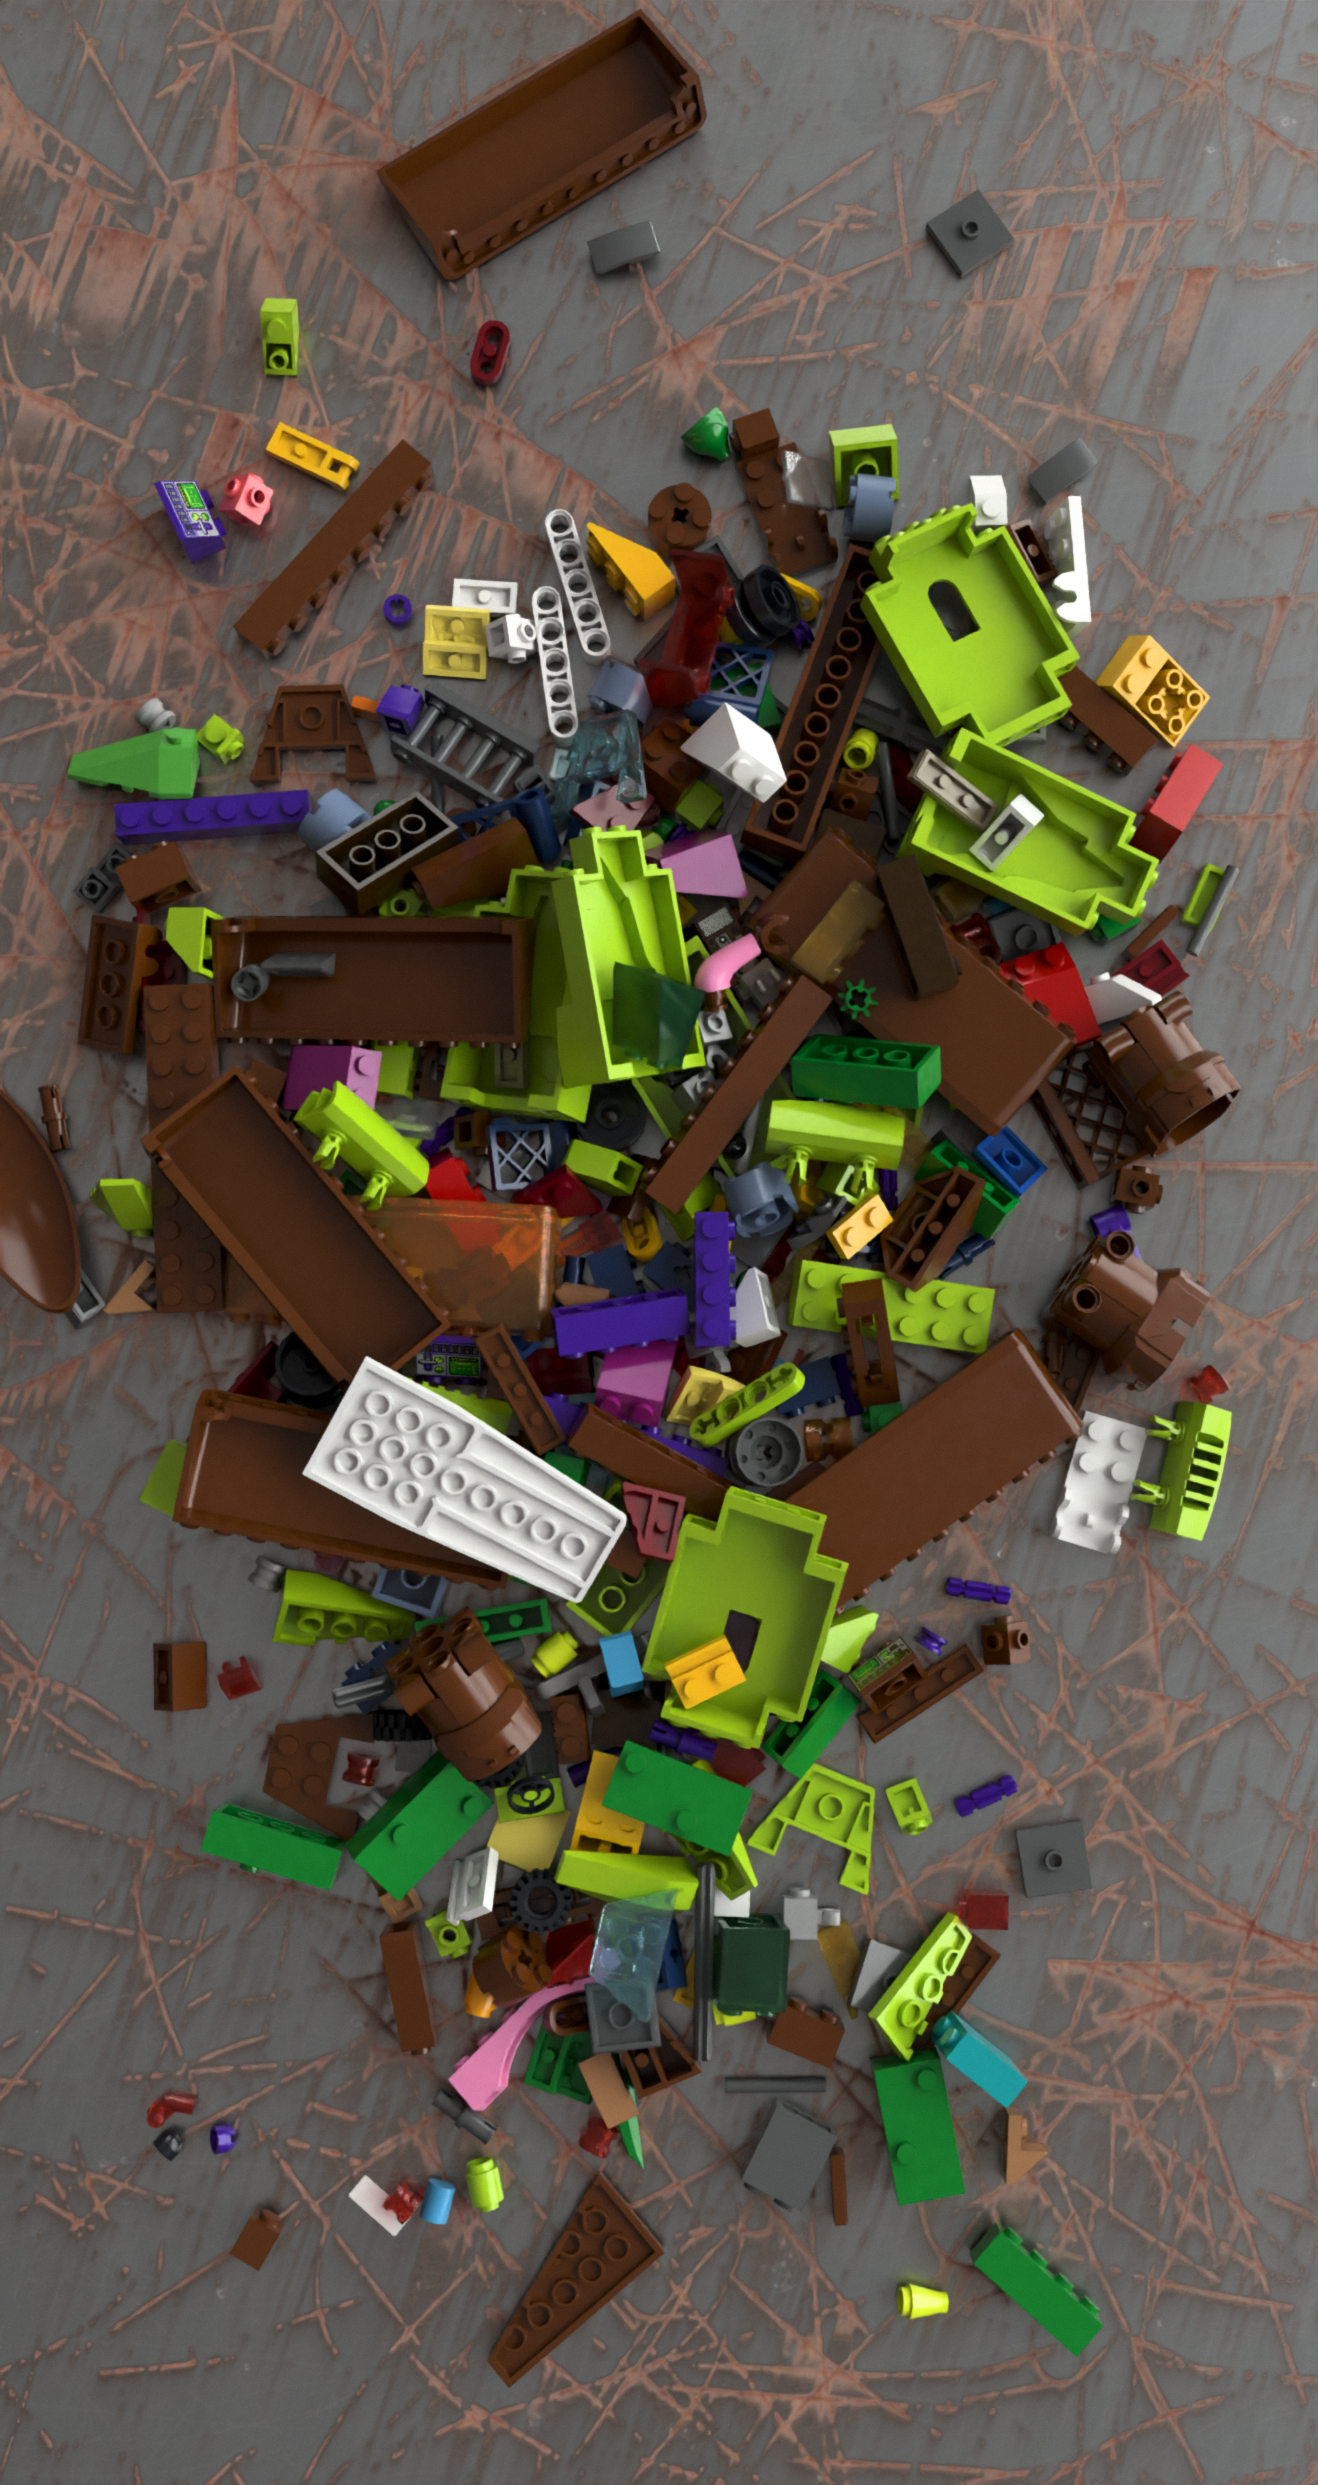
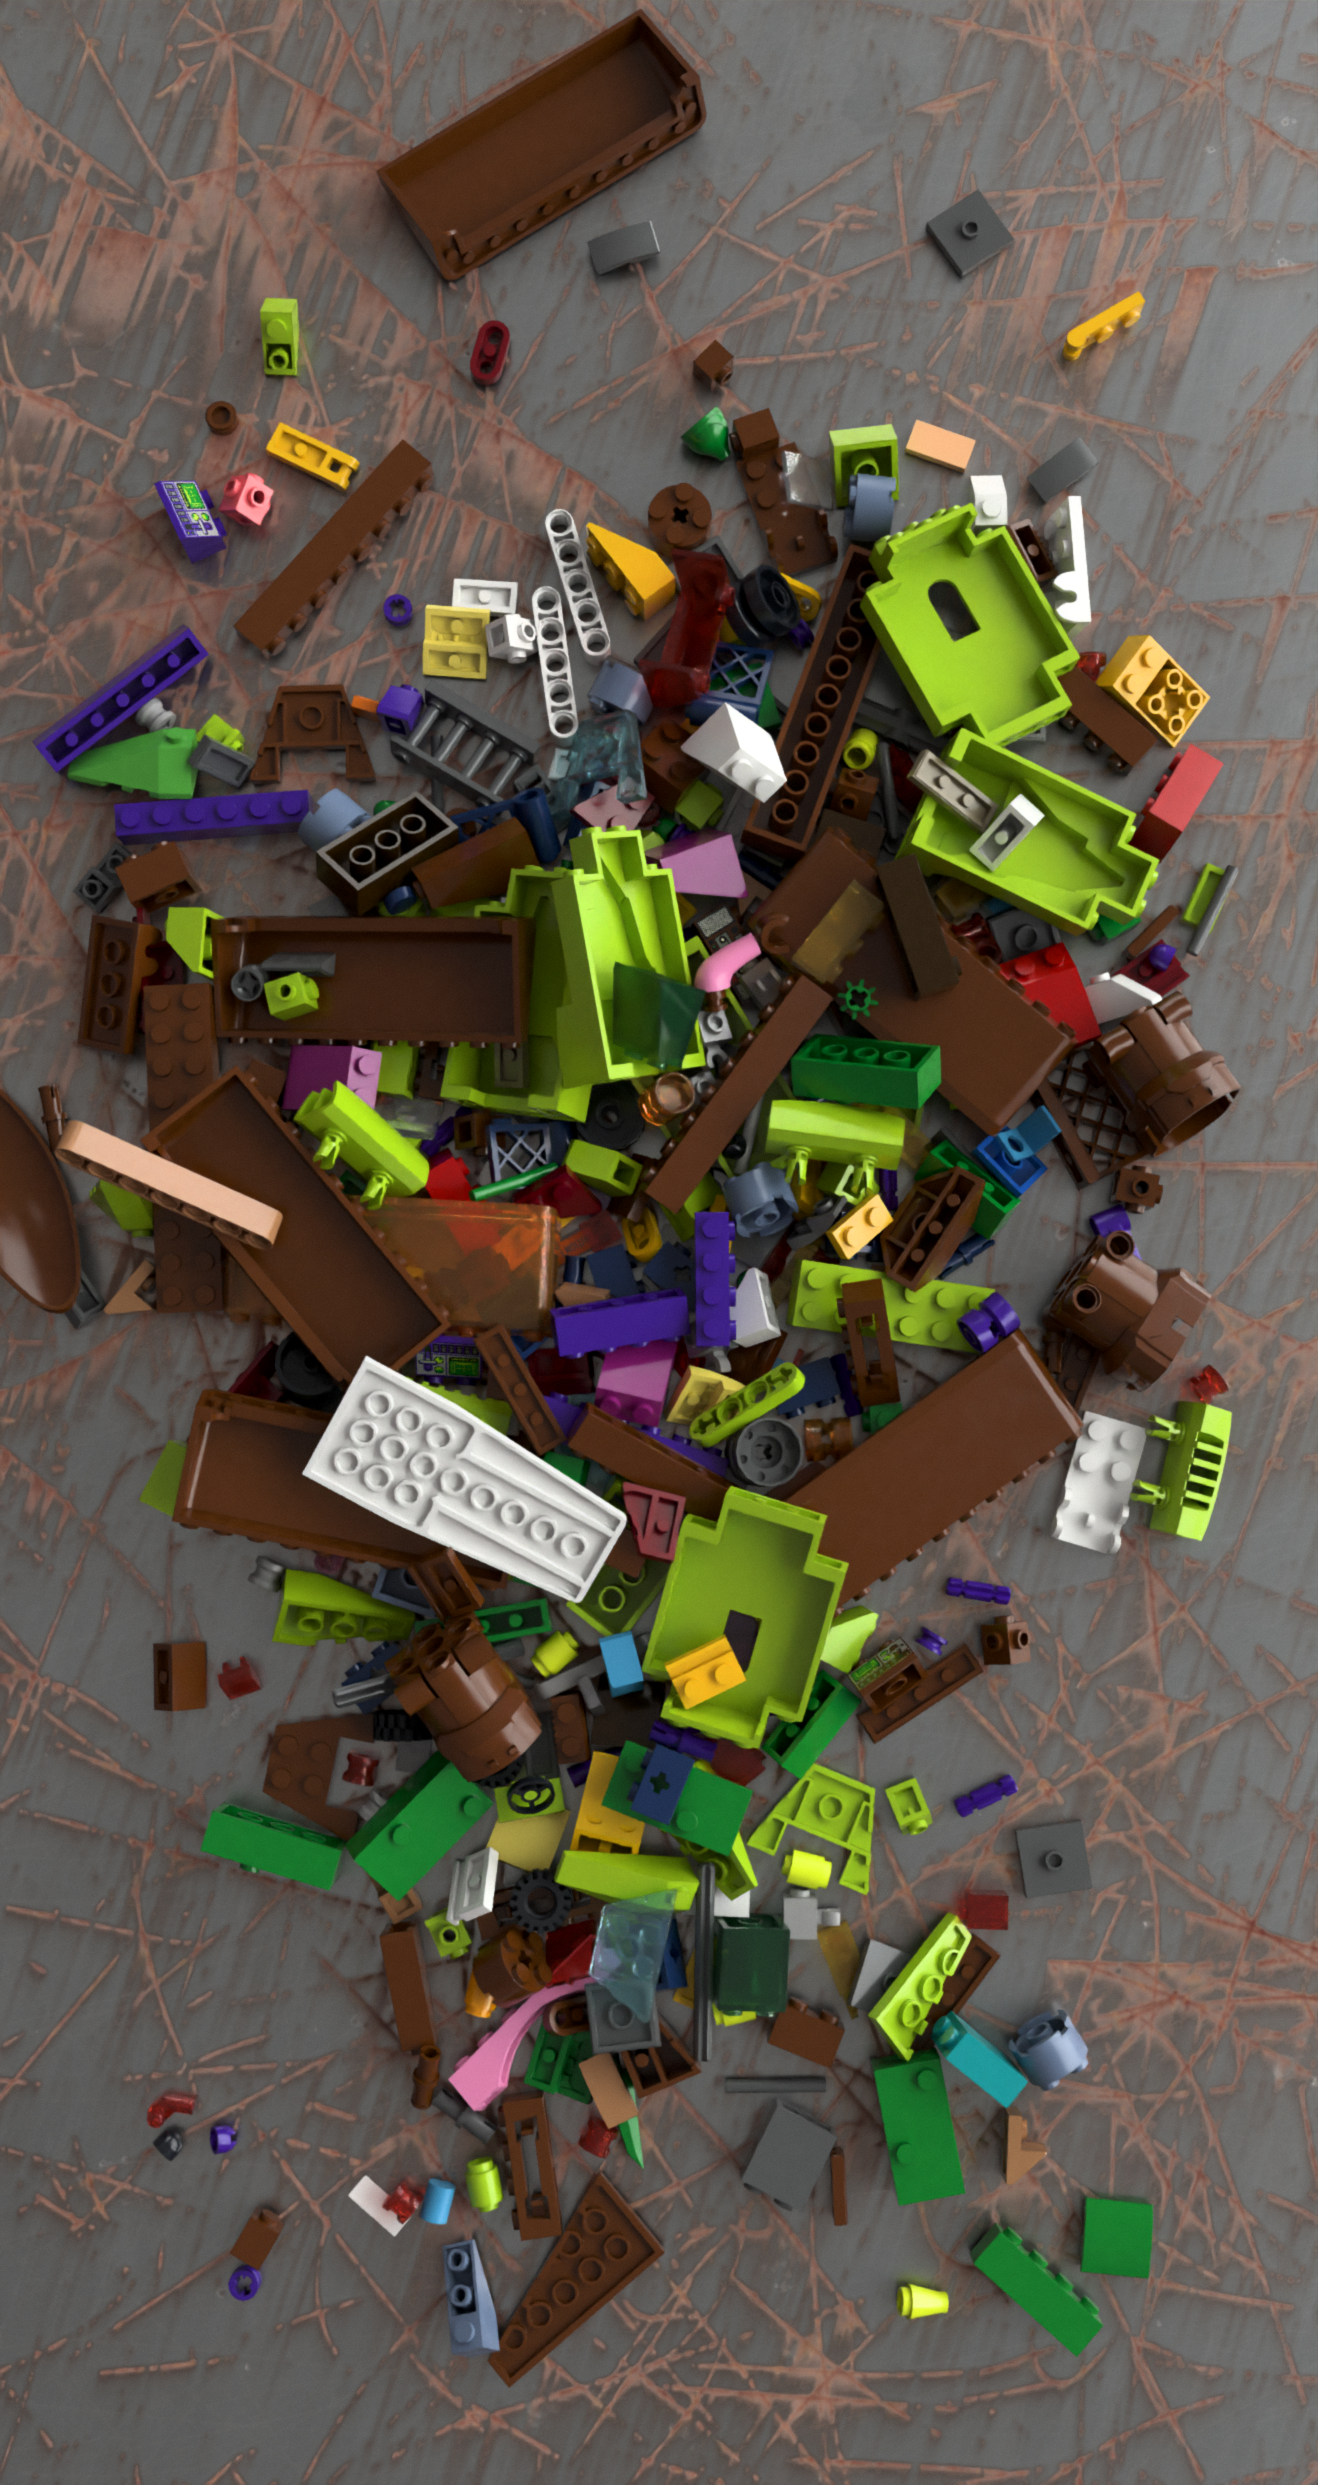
(120, 697): none -> dark purple brick
(168, 1185): none -> beam
(221, 418): none -> reddish brown tile
(221, 761): none -> dark grey tile
(244, 2294): none -> dark purple bush
(291, 996): none -> lime brick
(400, 900): none -> dark blue tile
(425, 2077): none -> reddish brown pin
(446, 1584): none -> reddish brown plate
(469, 2302): none -> sand blue slope
(511, 1183): none -> green bar
(538, 2221): none -> reddish brown brick
(666, 1098): none -> clear orange wheel
(677, 1770): none -> dark blue brick
(713, 366): none -> reddish brown plate
(806, 1870): none -> neon yellow brick
(940, 446): none -> light nougat tile
(986, 1324): none -> dark purple wheel
(1030, 1135): none -> dark azure bracket
(1049, 2049): none -> sand blue brick
(1092, 660): none -> clear red tile
(1103, 325): none -> yellow plate
(1116, 2238): none -> green slope
(1161, 956): none -> dark purple hinge

